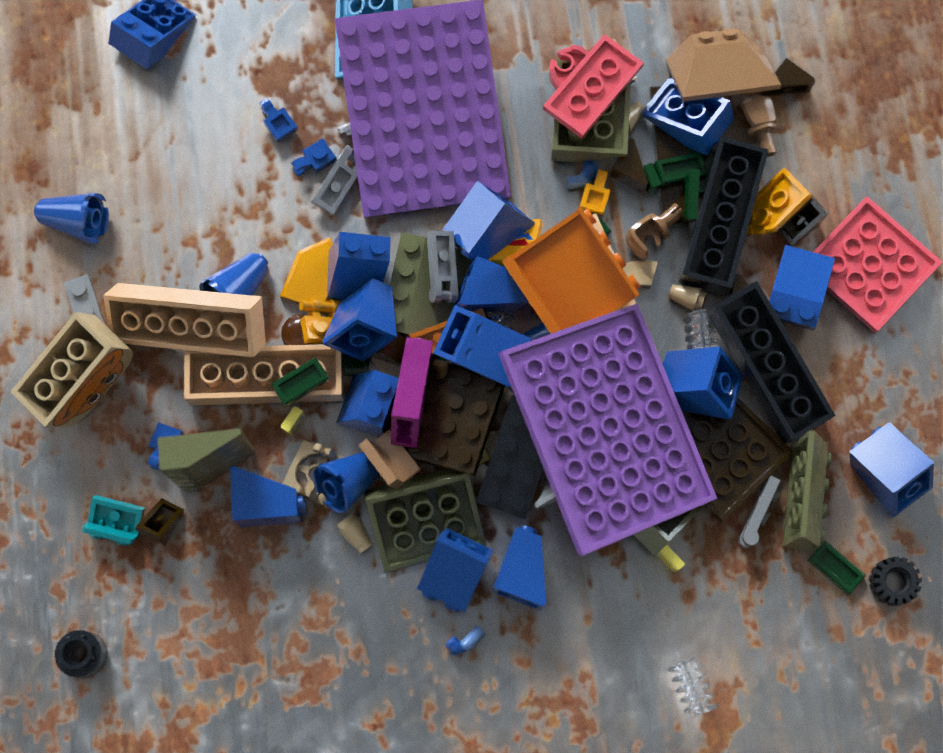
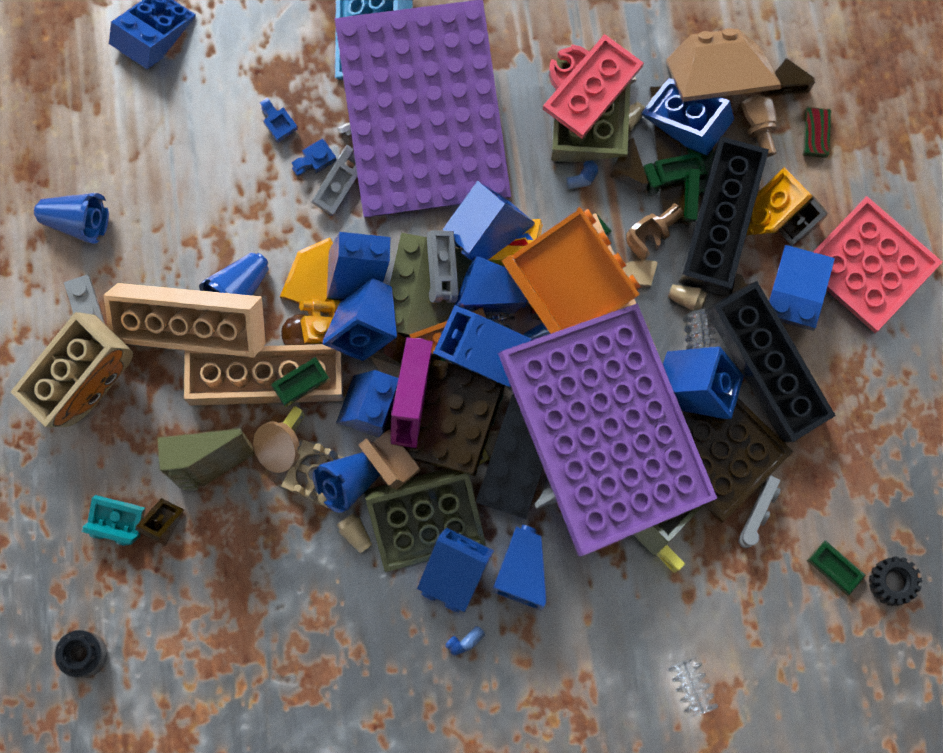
(161, 431): blue plate -> none
(263, 501): blue slope -> none
(276, 446): none -> medium nougat tile
(353, 366): dark green tile -> none
(595, 195): light orange plate -> none
(806, 493): olive slope -> none
(816, 132): none -> tile
(892, 468): slope -> none

